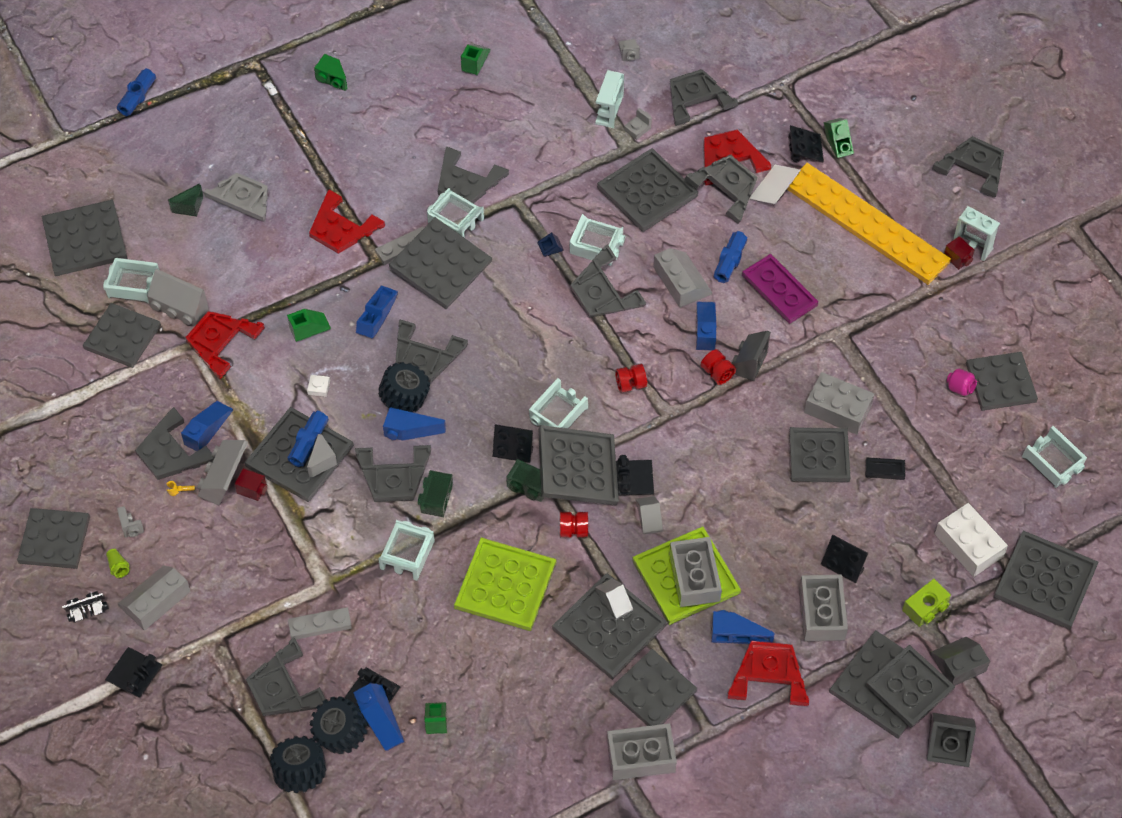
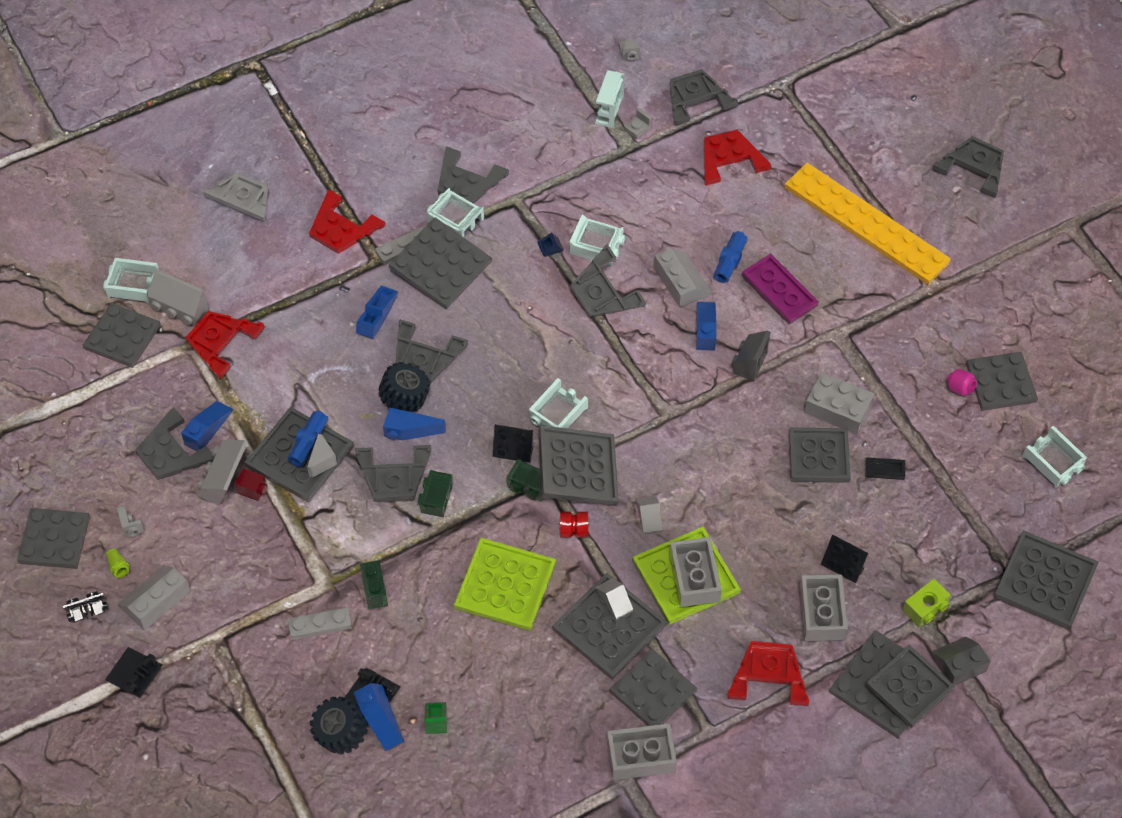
(84, 237): dark grey plate -> none
(136, 92): blue piece -> none
(175, 489): yellow hand -> none
(187, 202): clear green slope -> none
(274, 688): dark grey wing -> none
(298, 764): black wheel -> none
(307, 323): green slope -> none
(318, 385): white plate -> none
(330, 71): green slope -> none
(373, 584): none -> clear green brick
(407, 548): light aqua window -> none
(473, 58): green slope -> none
(630, 378): red wheel -> none
(634, 476): black hinge -> none
(647, 189): dark grey plate -> none
(717, 365): red wheel -> none
(732, 179): dark grey wing -> none
(733, 628): blue slope -> none
(774, 184): white sticker -> none
(805, 144): black hinge -> none
(839, 137): green slope -> none
(951, 739): dark grey slope -> none
(959, 252): dark red brick -> none
(971, 539): white brick -> none
(978, 229): light aqua window -> none

